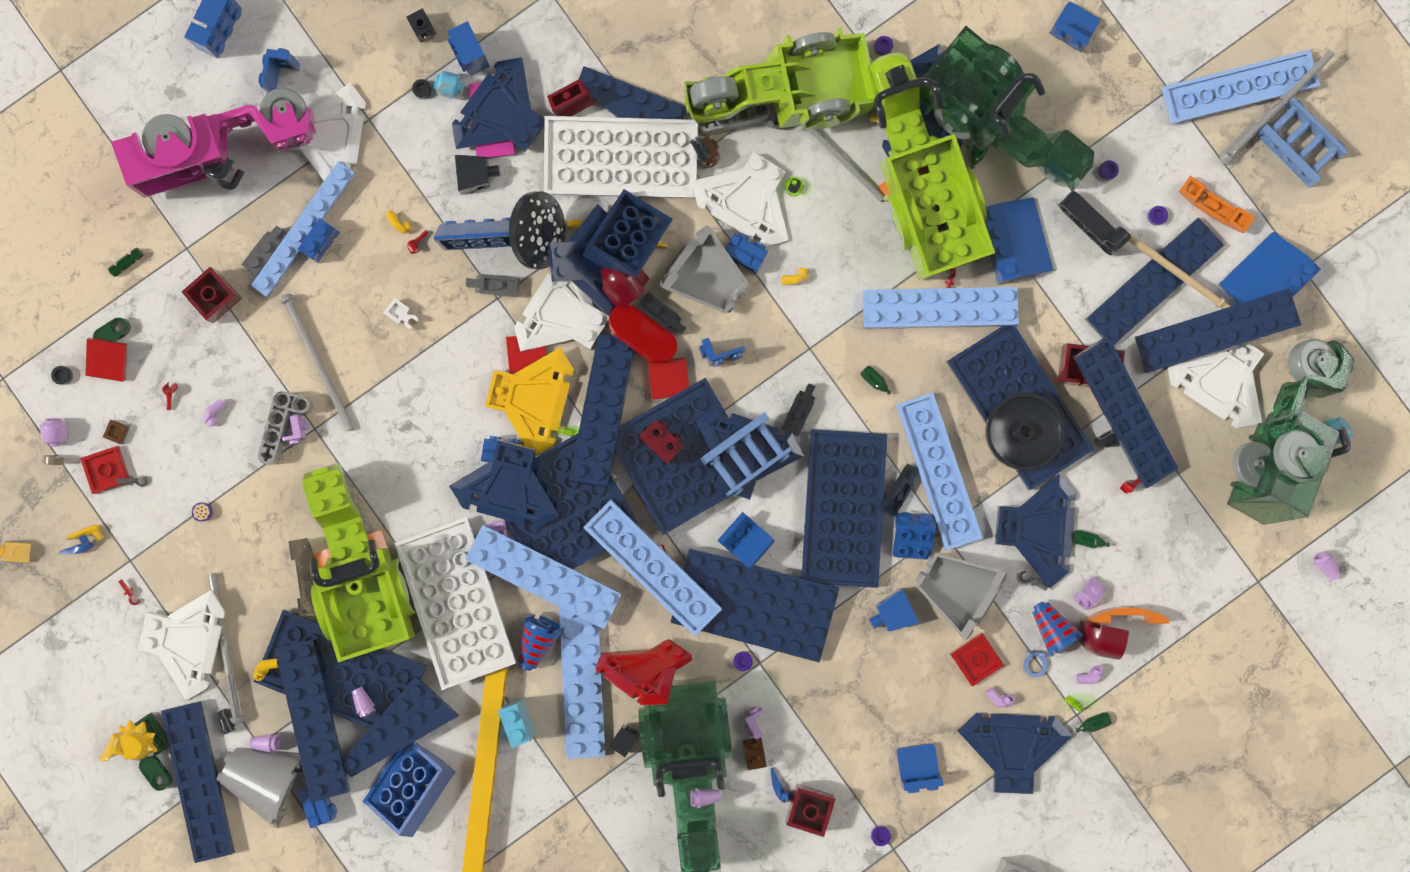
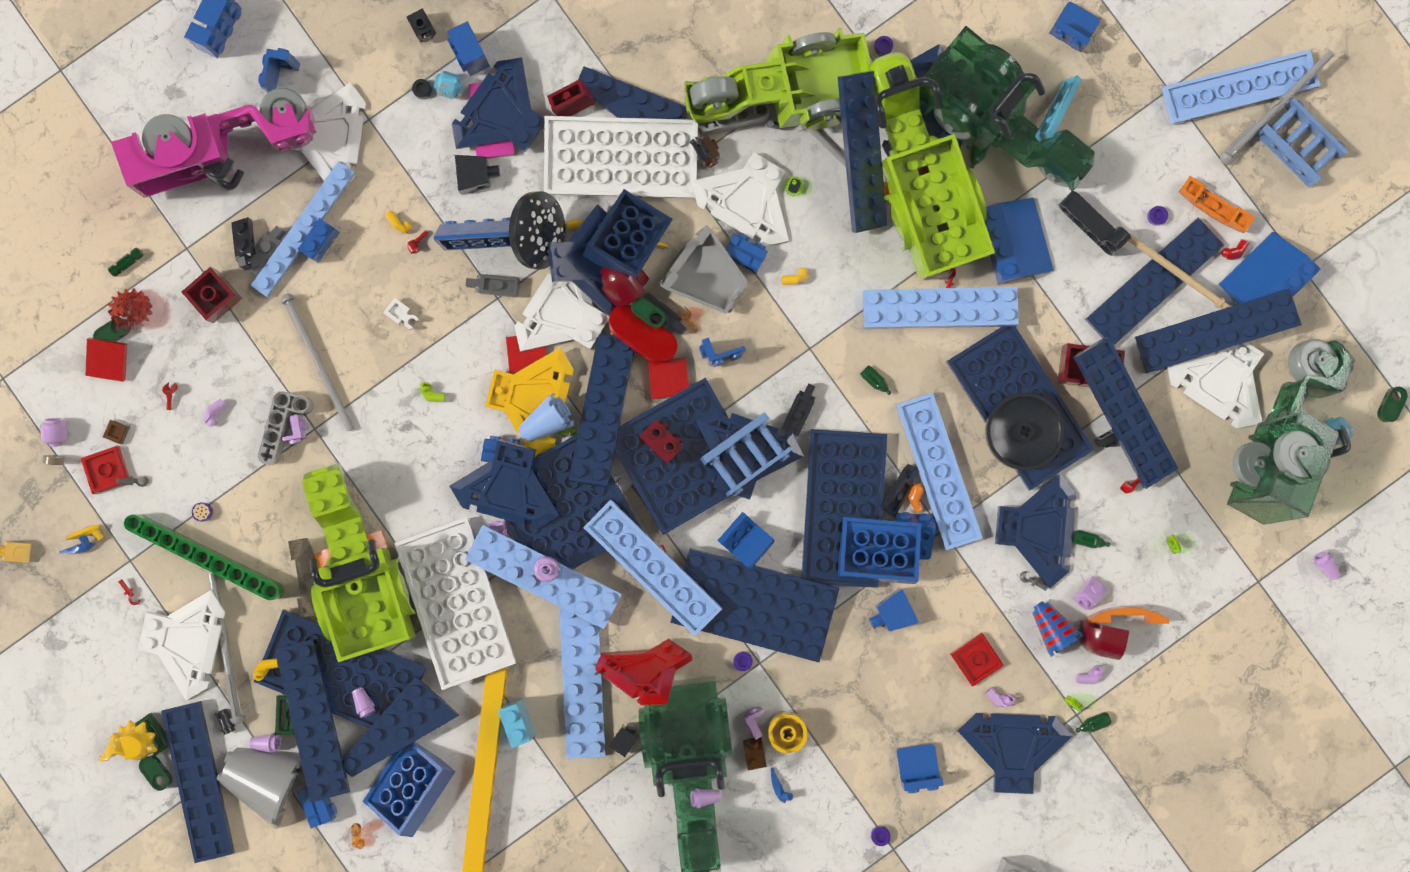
(61, 375): black tile -> none
(138, 310): none -> clear red gear
(196, 552): none -> green beam
(243, 242): none -> black hinge
(278, 731): none -> dark green tile
(356, 835): none -> clear orange arm
(429, 394): none -> lime arm
(537, 640): blue cone -> none
(546, 419): none -> light blue cone
(554, 567): none -> lavender head
(644, 310): none -> dark green piece
(687, 317): none -> clear orange hand
(787, 743): none -> yellow brick
(810, 810): dark red brick -> none
(862, 151): none -> dark blue plate
(879, 550): none -> blue slope
(915, 496): none -> orange arm
(960, 590): light grey cone -> none
(1029, 656): medium blue piece -> none
(1058, 108): none -> medium azure tile
(1108, 170): dark purple tile -> none
(1173, 544): none -> clear neon green tile
(1235, 253): none -> red arm
(1389, 408): none -> dark green piece

